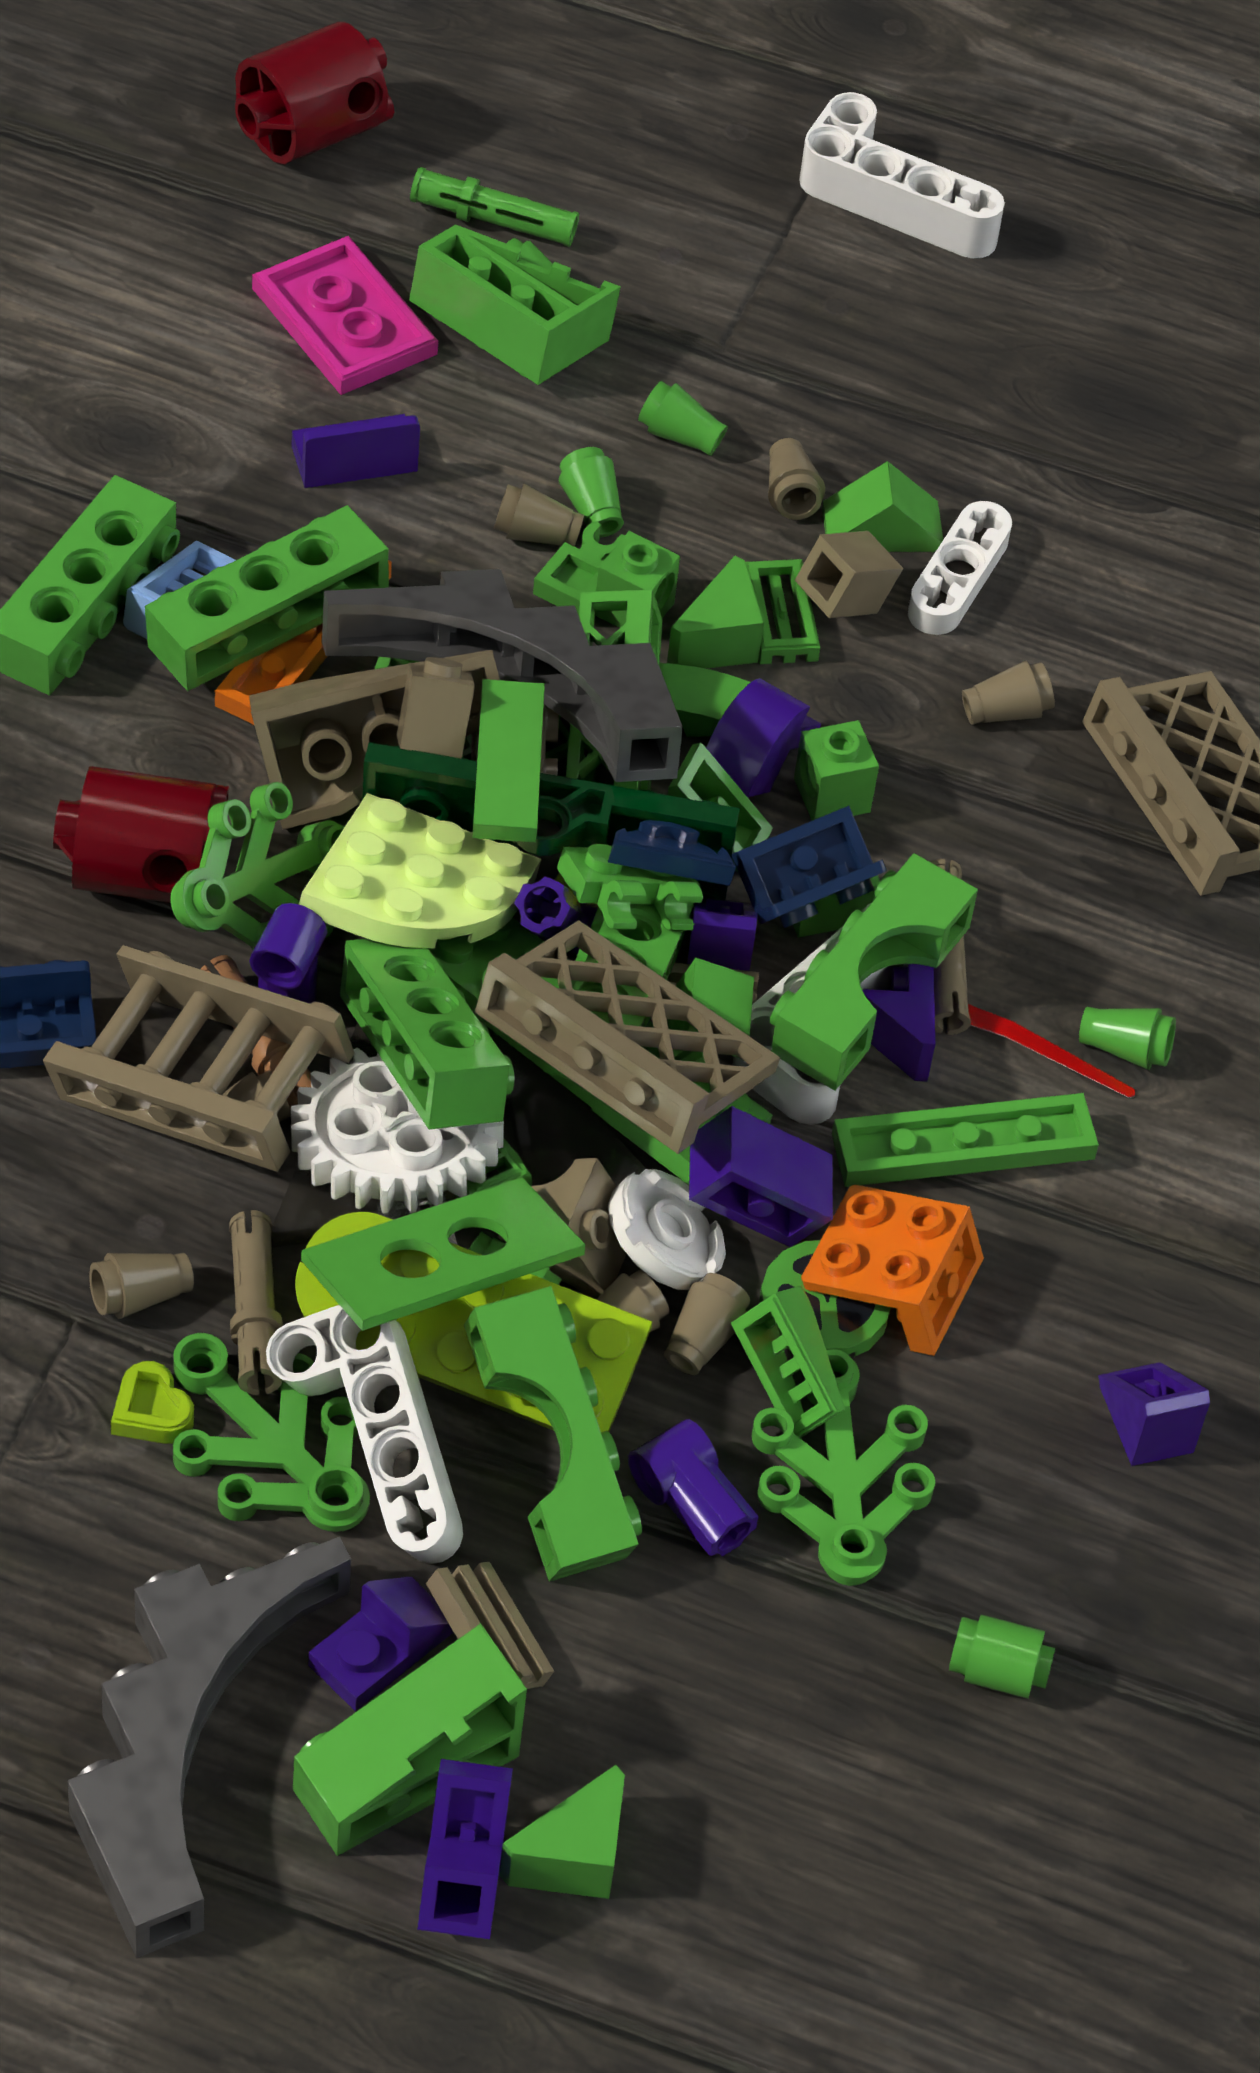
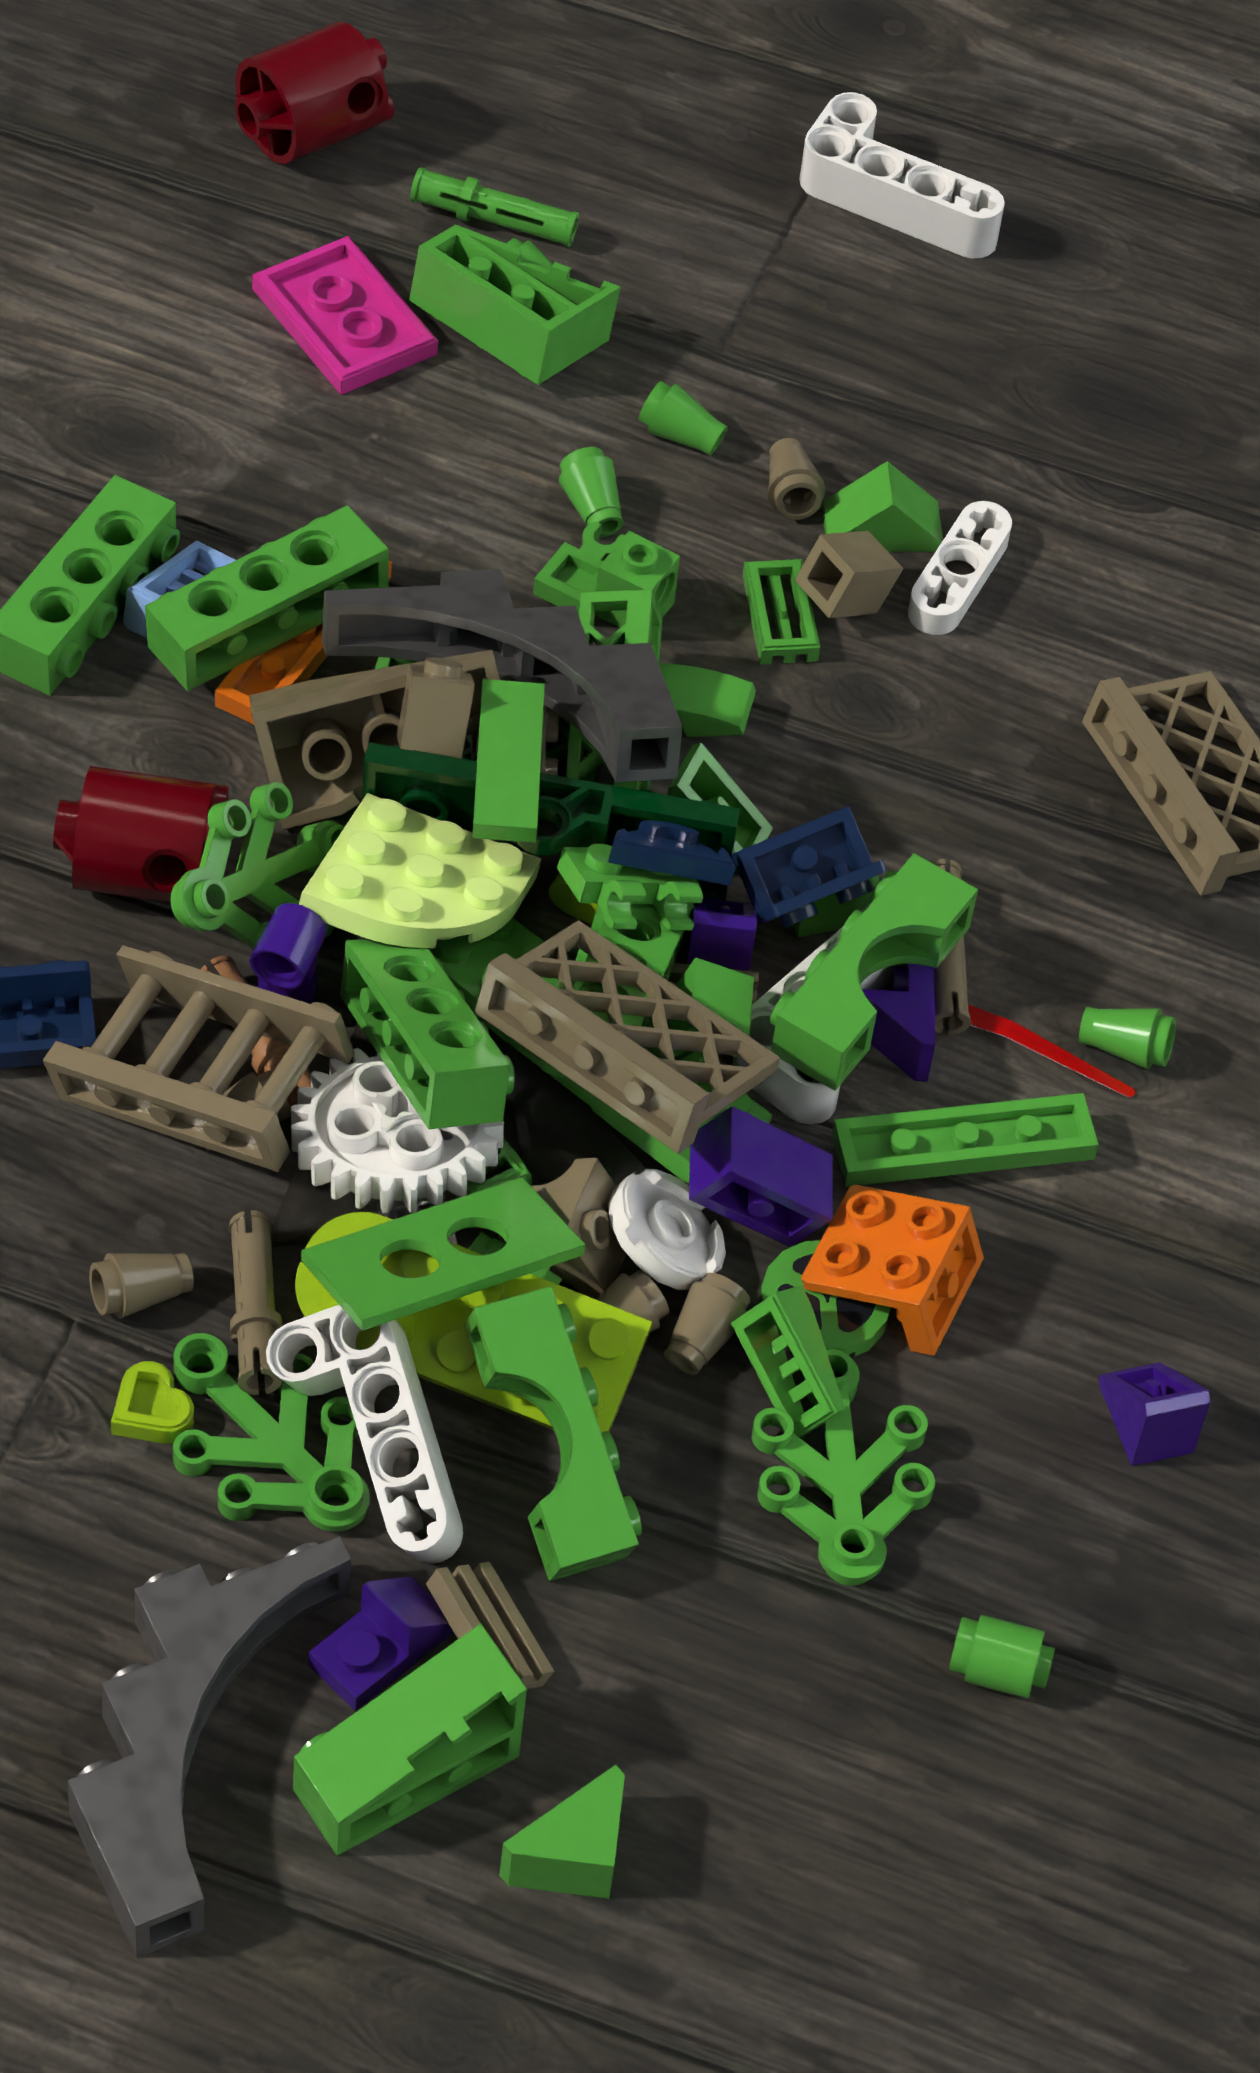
(357, 450): dark purple panel -> none
(465, 1849): dark purple brick -> none
(536, 517): dark tan cone -> none
(551, 907): dark purple piece -> none
(685, 1474): dark purple piece -> none
(721, 624): bright green slope -> none
(758, 735): dark purple brick -> none
(836, 769): bright green brick -> none
(1010, 695): dark tan cone -> none

